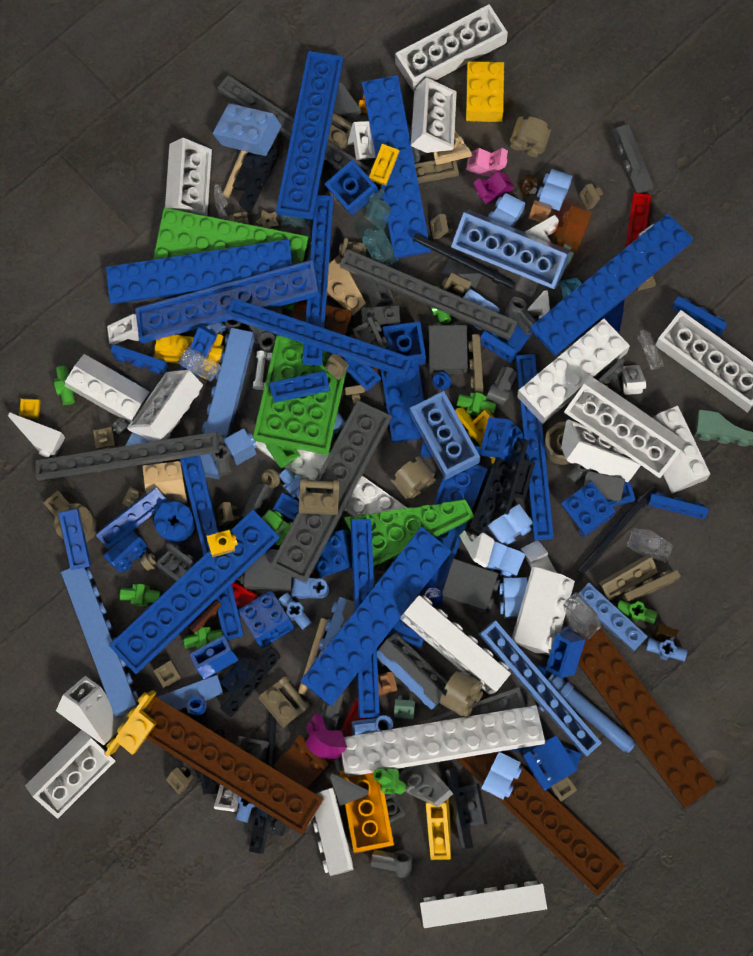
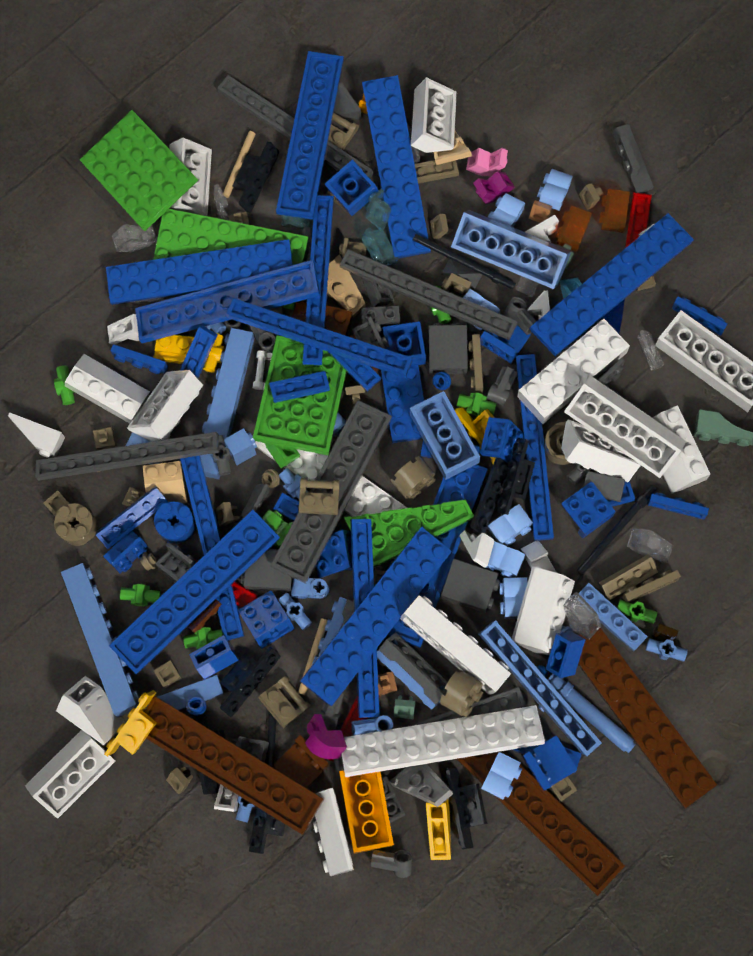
(29, 408): yellow tile -> none
(74, 539): blue plate -> none
(120, 425): dark grey plate -> none
(133, 238): none -> clear slope
(138, 170): none -> bright green plate
(199, 364): clear slope -> none
(222, 543): yellow brick -> none
(247, 129): medium blue brick -> none
(268, 216): dark tan plate -> none
(336, 366): dark tan plate -> none
(347, 791): dark grey slope -> none
(362, 140): white slope -> none
(384, 164): yellow plate -> none
(389, 781): bright green axle -> none
(434, 596): clear blue plate -> none
(451, 47): white brick -> none
(483, 905): white brick -> none
(485, 91): yellow brick -> none
(528, 185): dark brown plant -> none
(530, 136): dark tan brick -> none
(615, 210): none -> clear orange brick
(633, 380): white slope -> none

